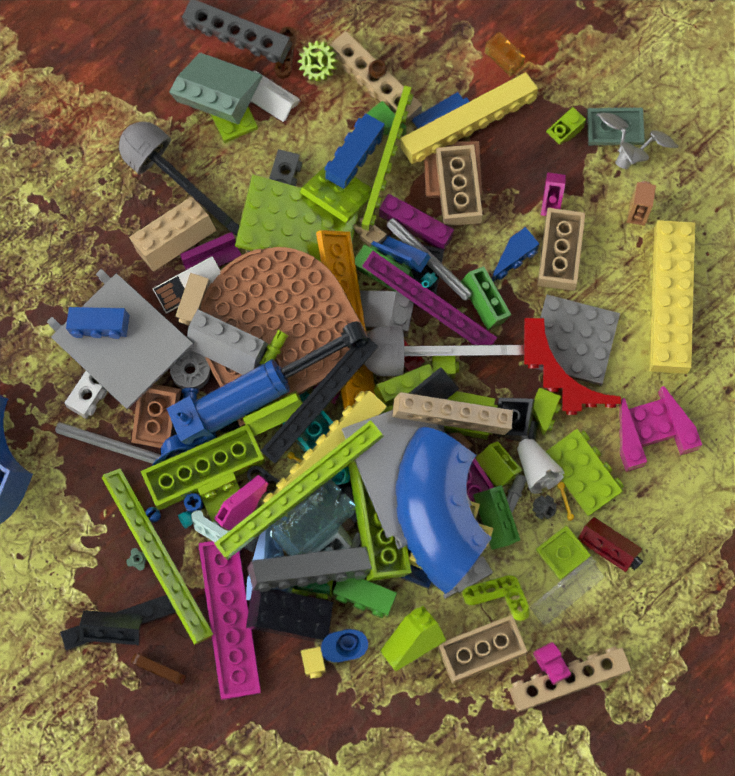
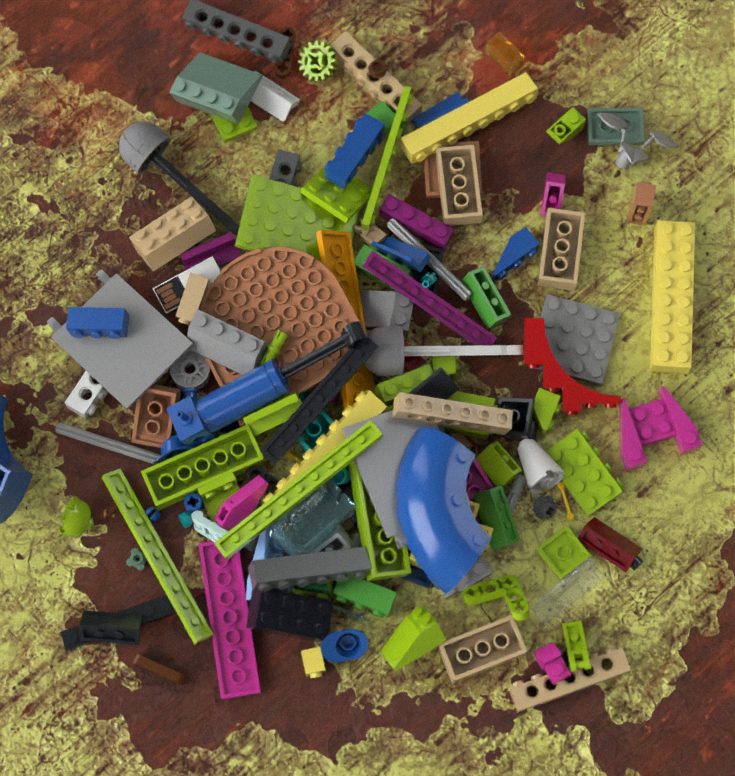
(75, 518): none -> lime cylinder
(359, 617): none -> clear light blue hinge
(576, 645): none -> lime plate

